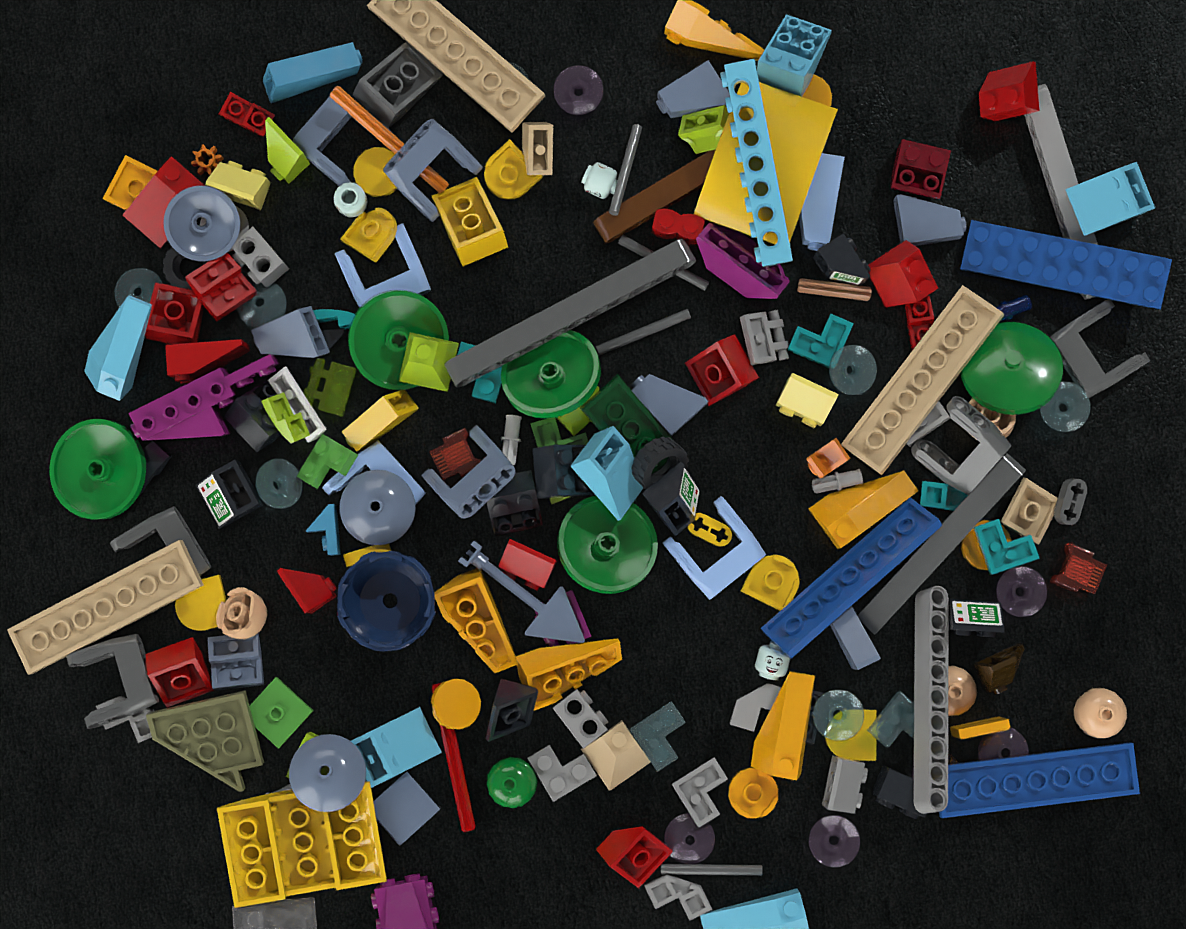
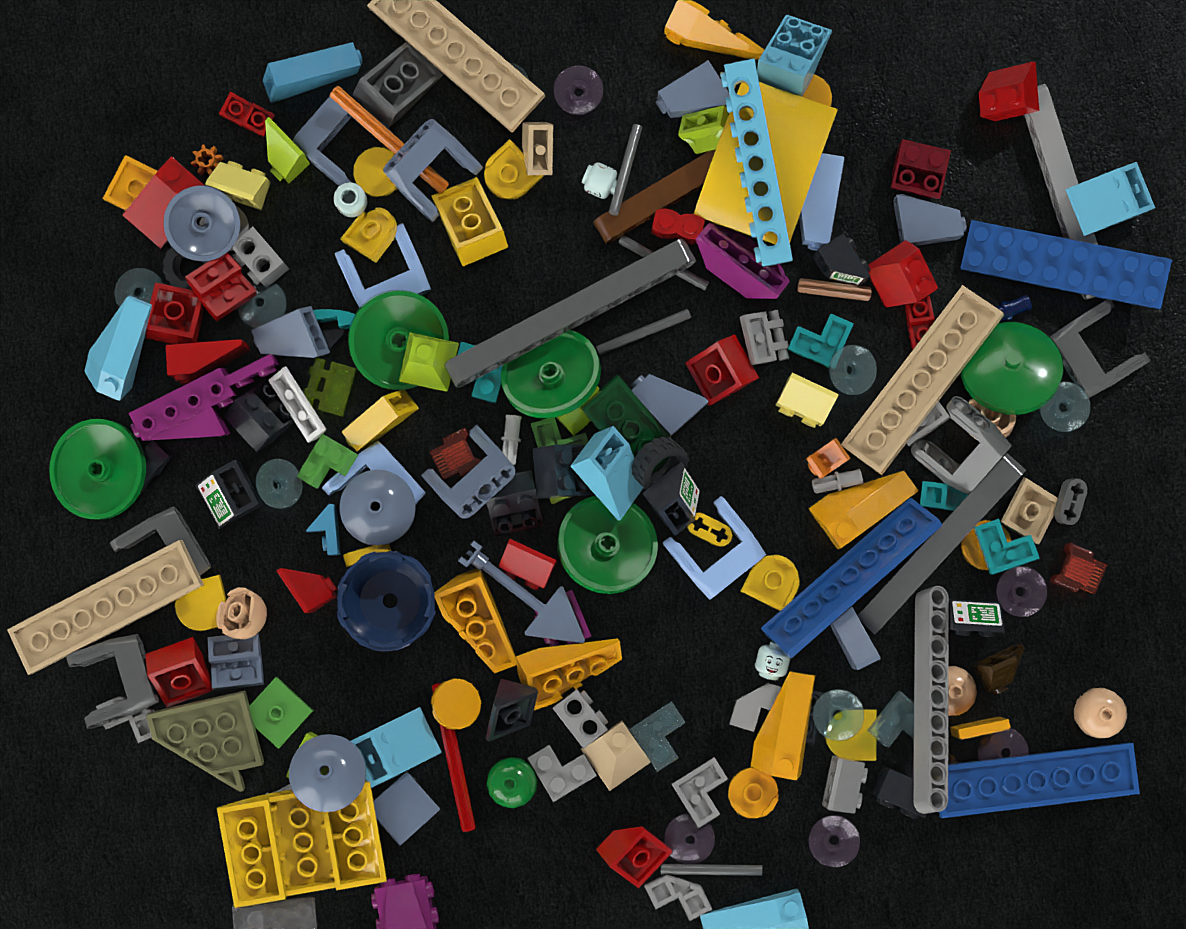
(288, 424): lime slope -> none

